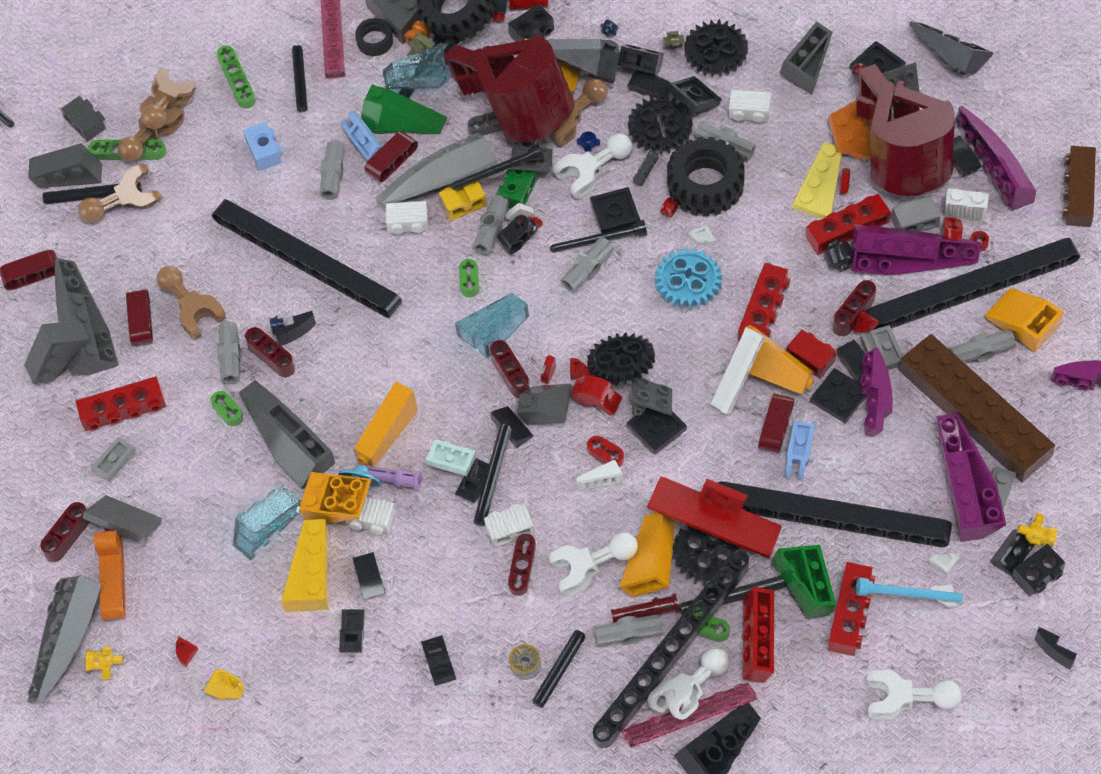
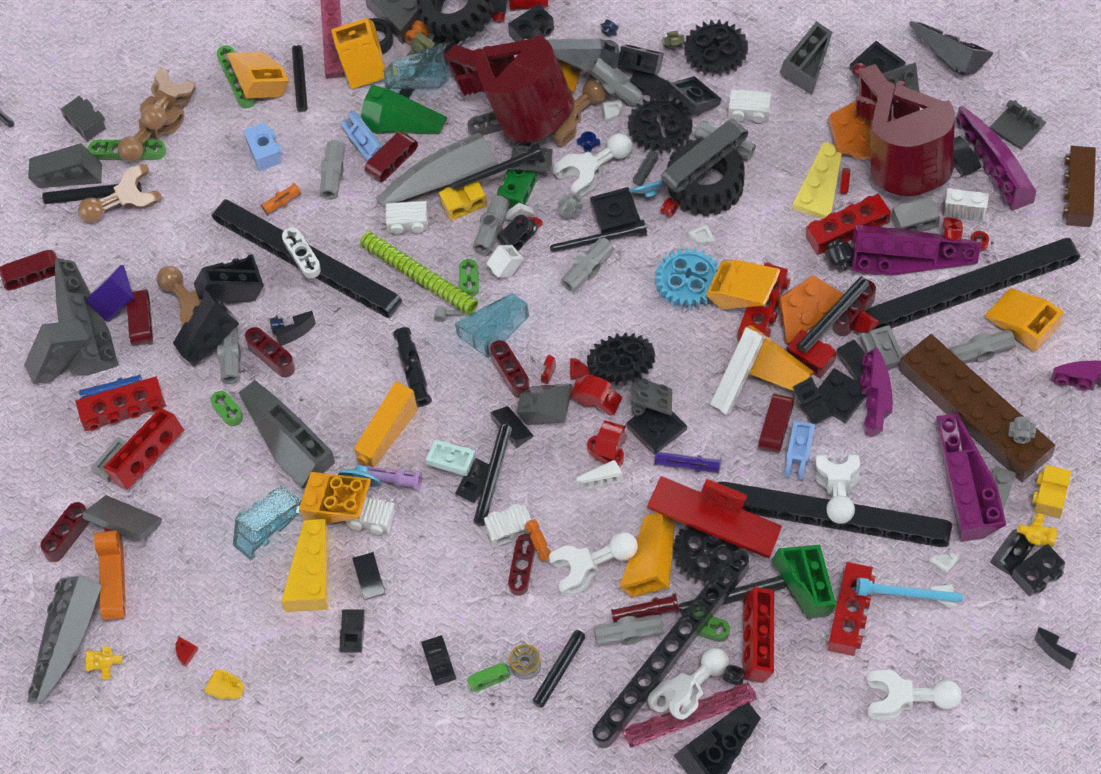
(109, 386): none -> blue pin
(111, 294): none -> dark purple slope
(143, 448): none -> red brick
(205, 329): none -> black wedge
(230, 281): none -> black wedge
(258, 74): none -> light orange slope
(291, 192): none -> orange pin
(301, 260): none -> white beam
(359, 52): none -> light orange slope
(412, 366): none -> black piece
(419, 273): none -> lime piece
(442, 312): none -> light grey hand
(488, 677): none -> bright green beam
(504, 261): none -> white brick
(538, 539): none -> orange axle
(569, 205): none -> light grey gear
(609, 439): none -> red brick
(611, 110): none -> white tile
(614, 81): none -> light grey piece
(649, 189): none -> medium azure dish
(704, 155): none -> dark grey beam
(711, 464): none -> dark purple pin
(734, 675): none -> black bush
(742, 284): none -> light orange slope
(806, 305): none -> orange wing
(812, 401): none -> black slope
(832, 315): none -> black axle
(838, 481): none -> white piece
(1018, 124): none -> dark grey hinge
(1022, 430): none -> light grey gear
(1052, 491): none -> yellow brick

